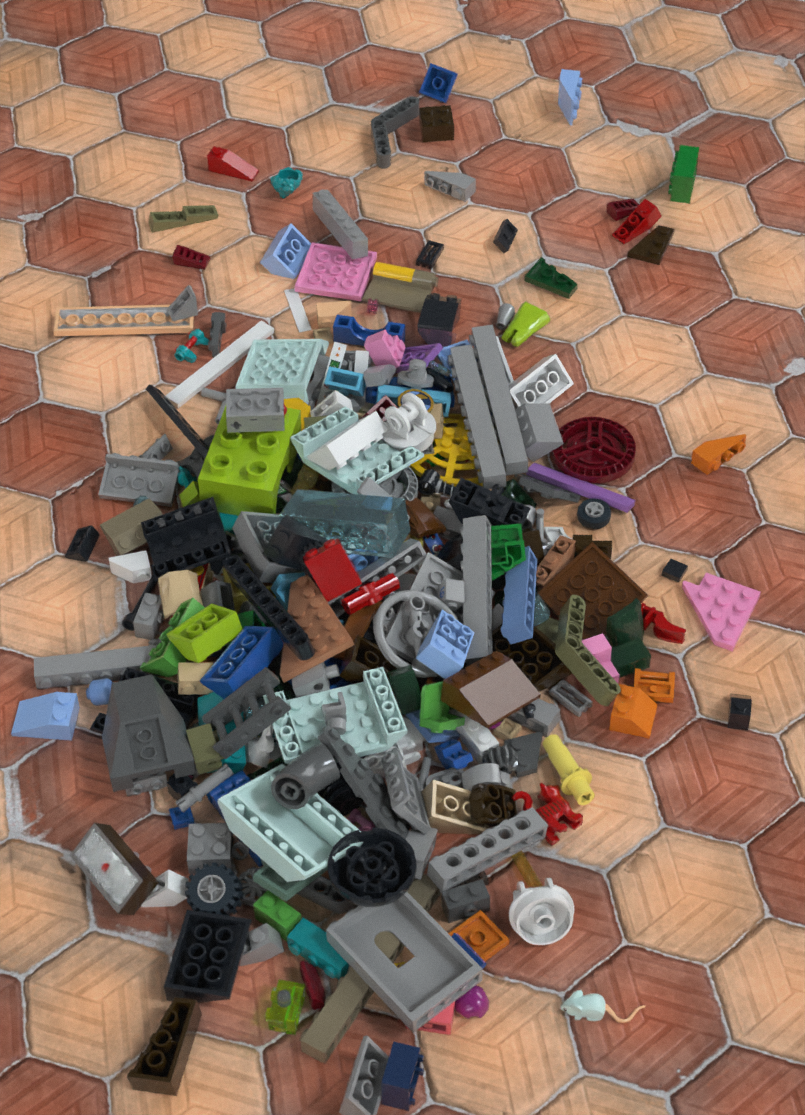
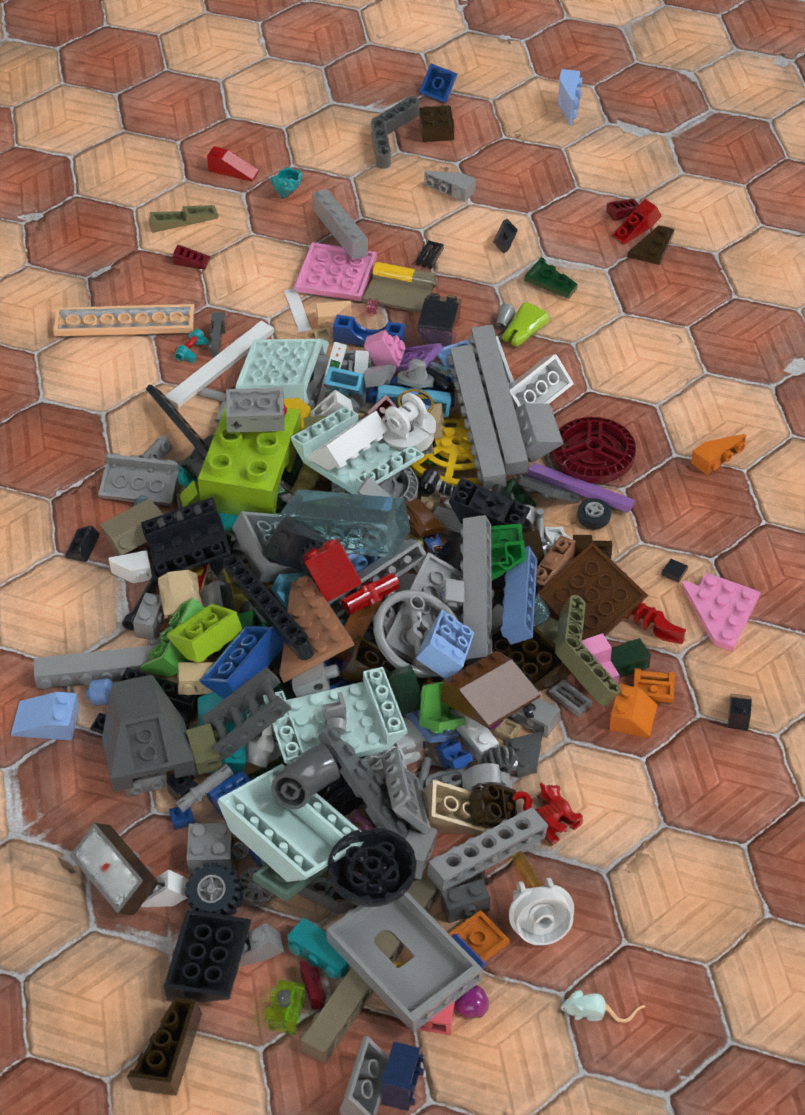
(184, 305): light grey slope -> none
(276, 913): bright green brick -> none
(286, 253): light blue slope -> none
(574, 779): light yellow gear -> none
(625, 624): clear green slope -> none
(683, 174): green brick -> none

